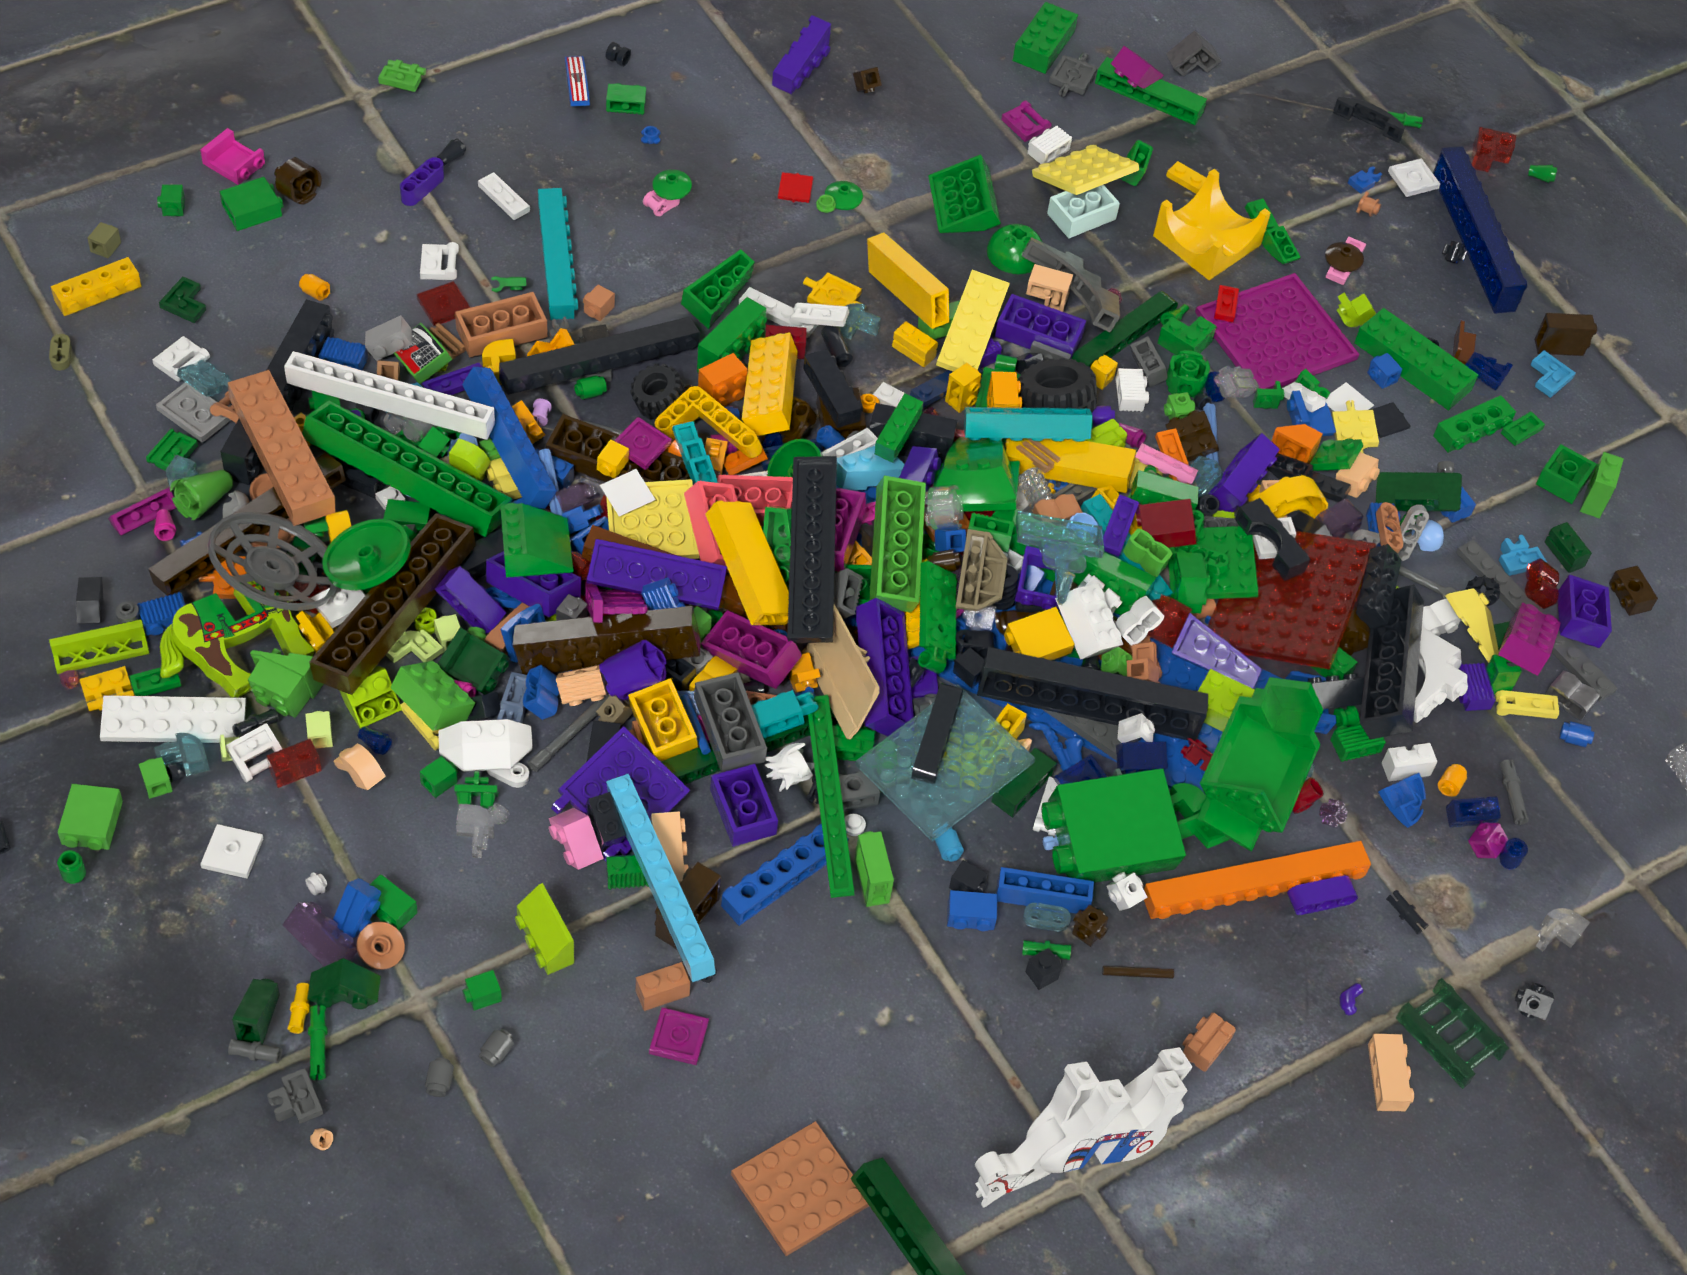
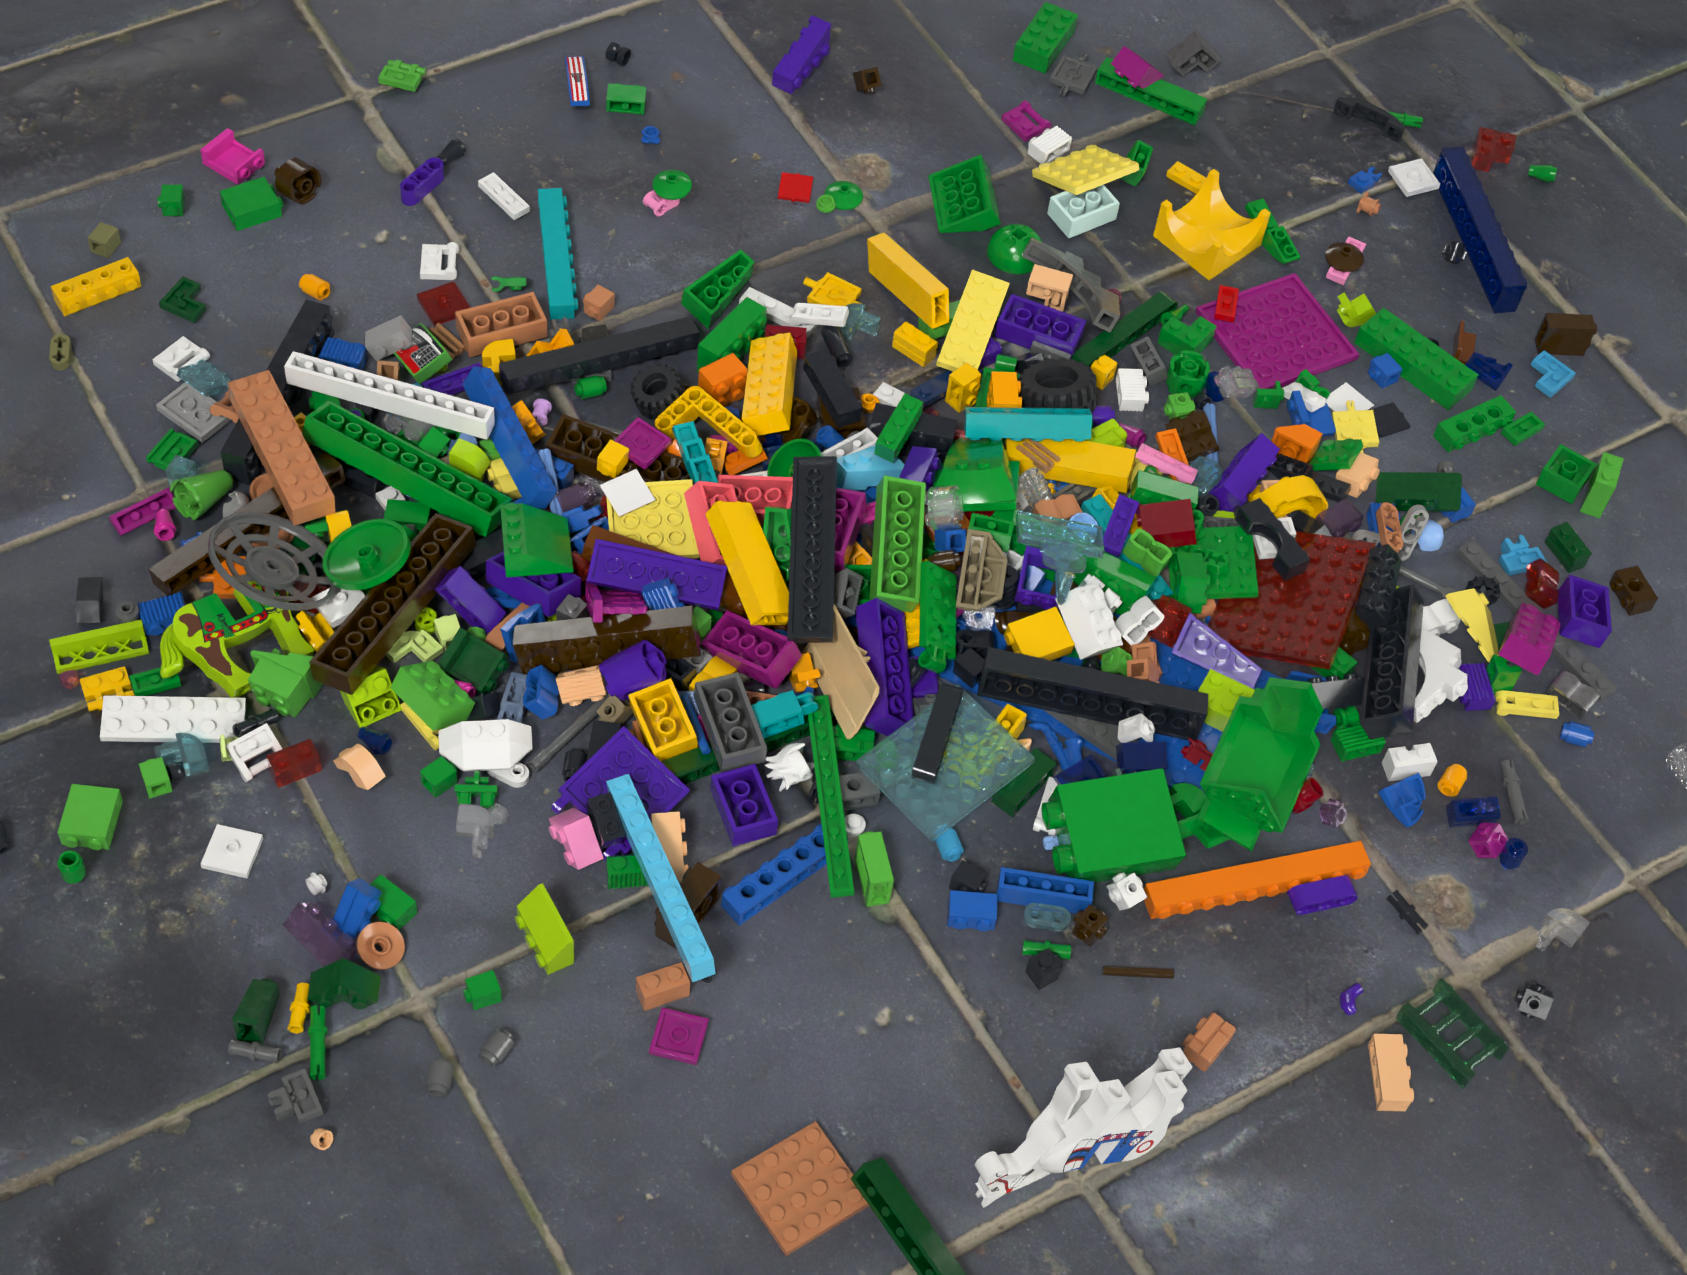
(319, 729): yellowish green brick -> none
(573, 762): none -> black brick

